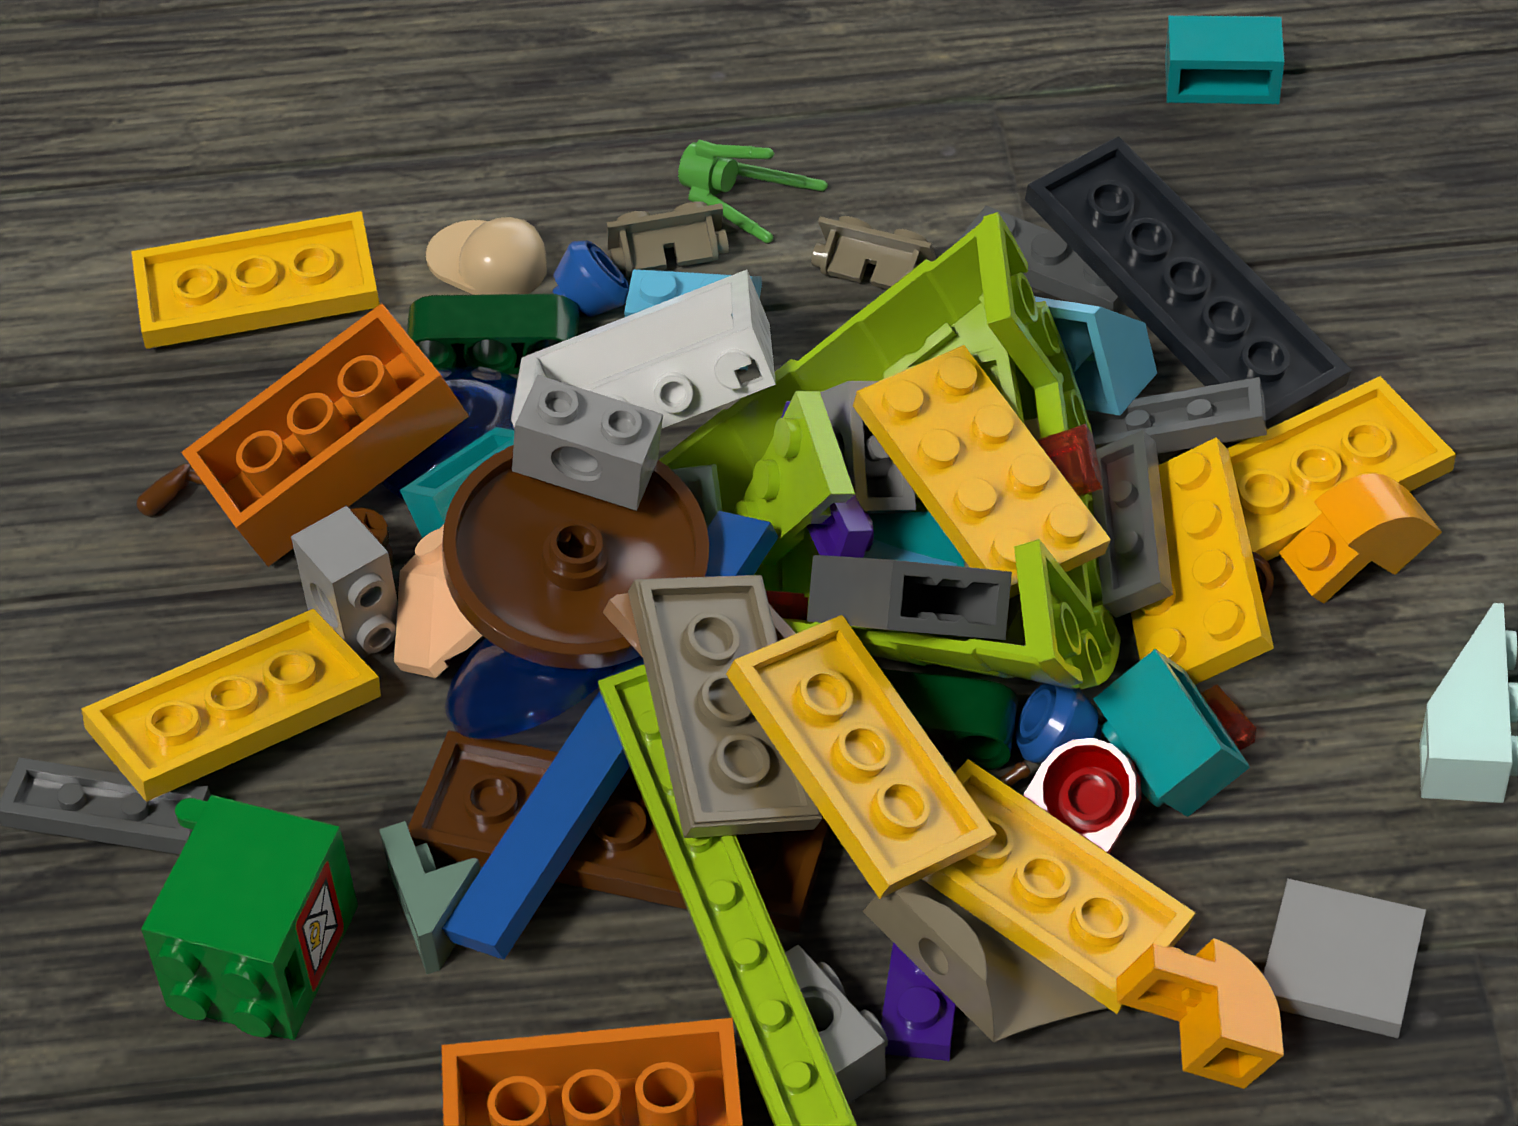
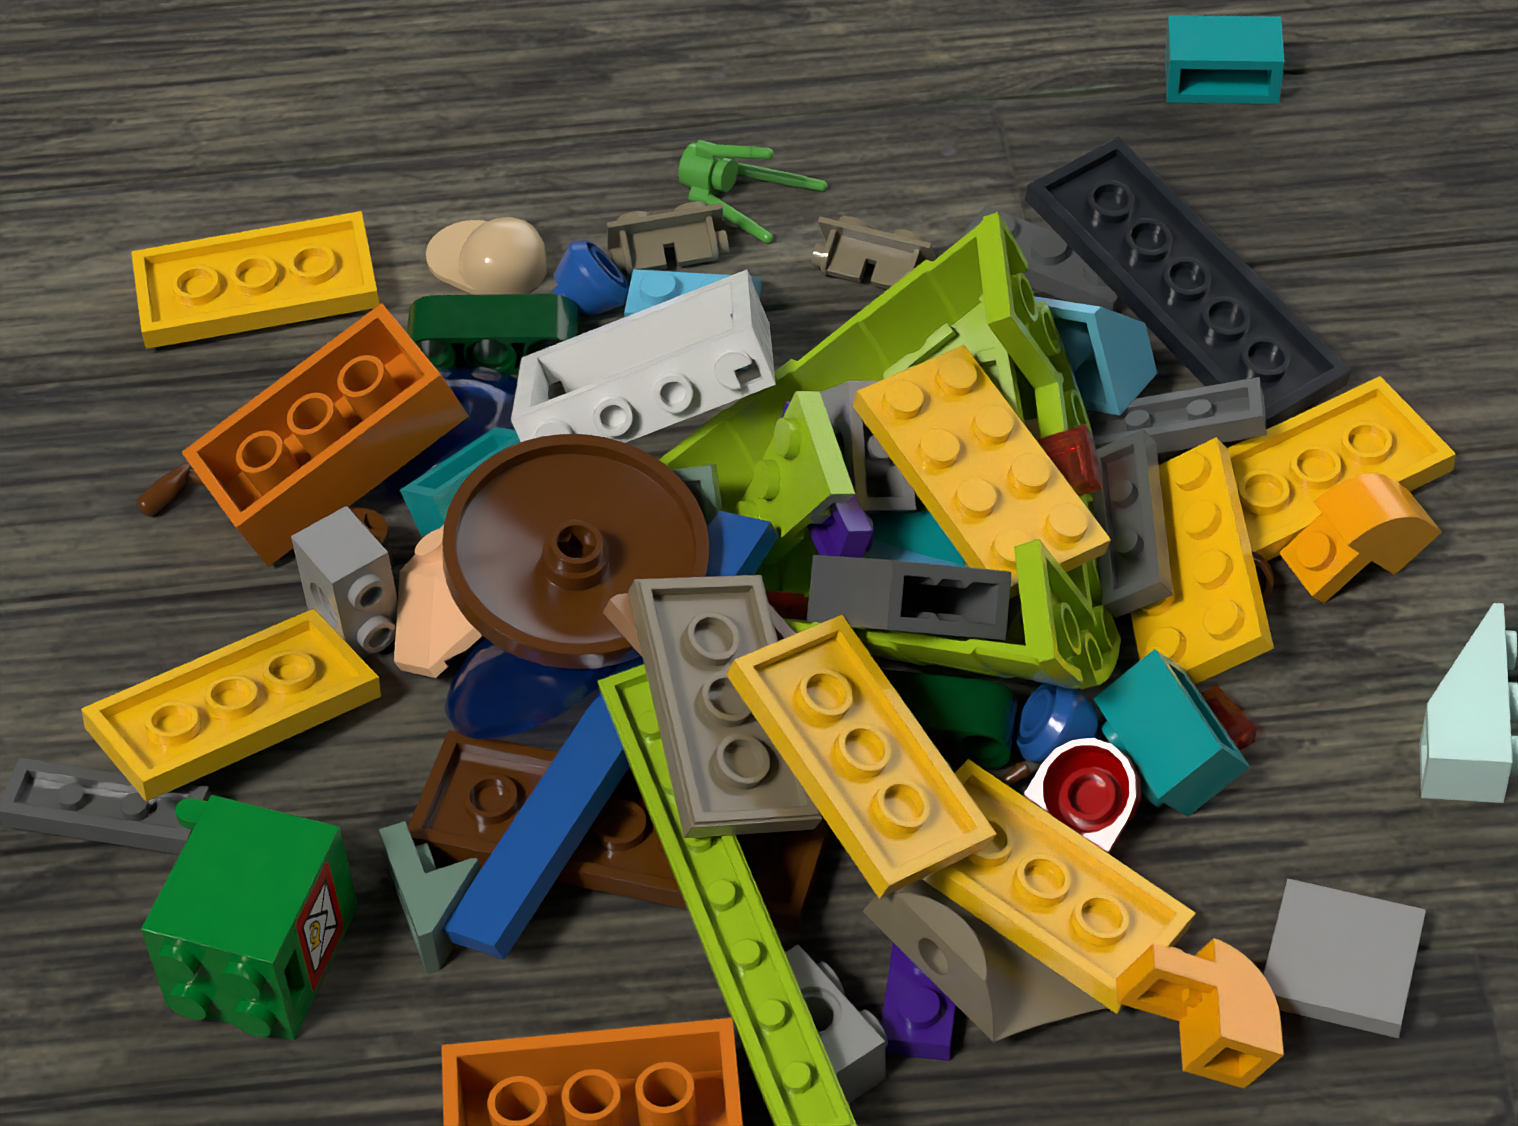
(586, 442): light grey brick -> none

